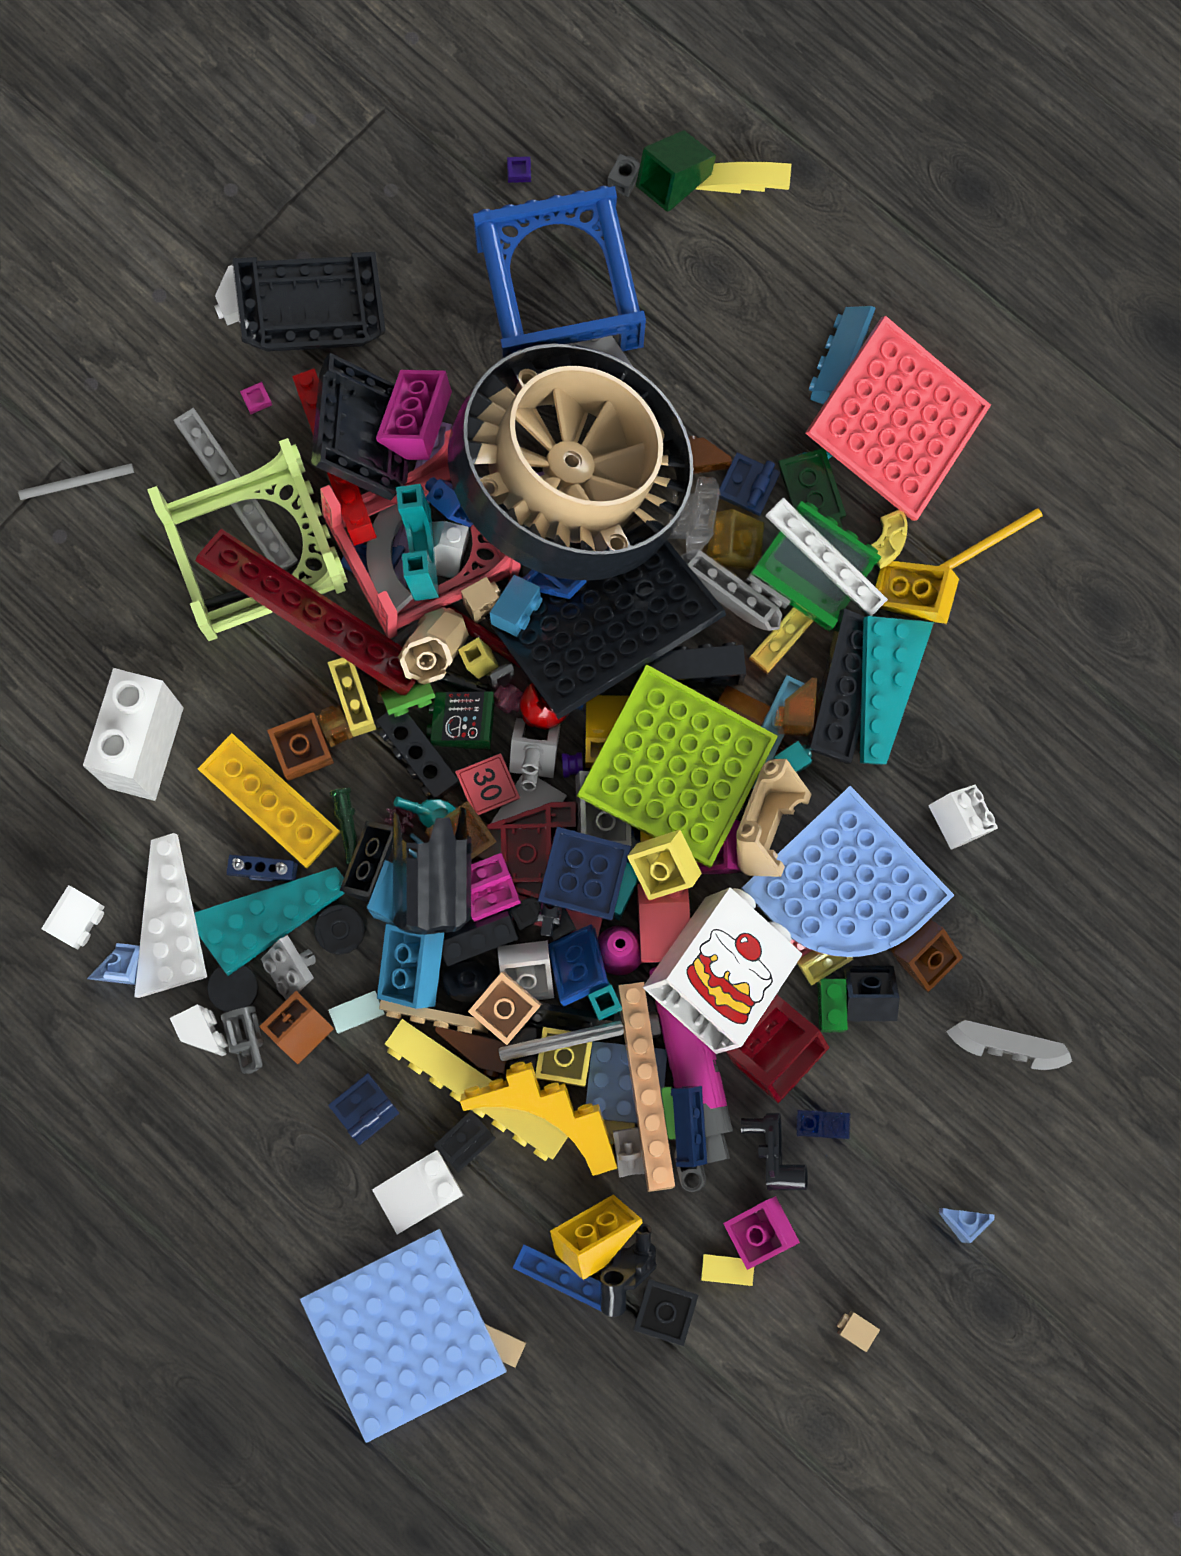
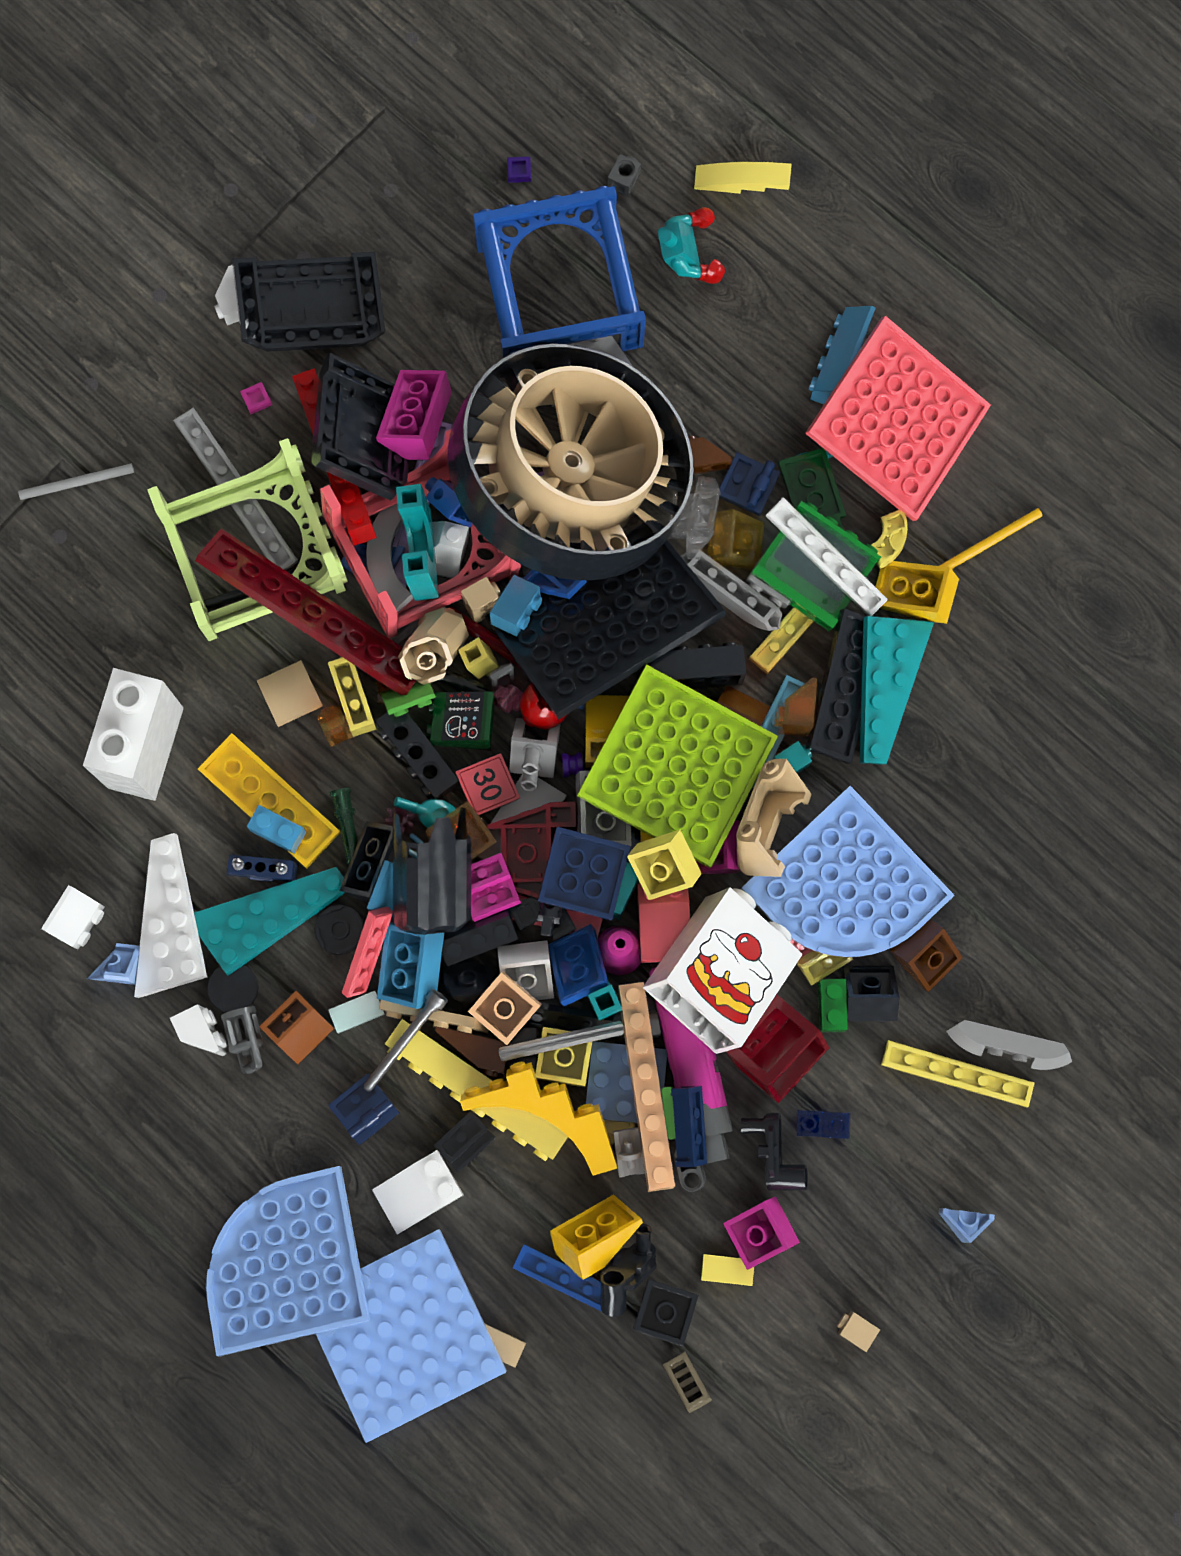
(276, 829): none -> dark azure brick
(286, 1265): none -> light blue plate
(288, 966): light grey plate -> none
(289, 693): none -> tan slope
(300, 746): dark orange brick -> none
(367, 951): none -> coral tile
(434, 1001): none -> flat silver piece
(674, 169): dark green slope -> none
(680, 248): none -> teal torso
(697, 1403): none -> dark tan slope
(957, 1073): none -> light yellow tile
(963, 816): white slope -> none

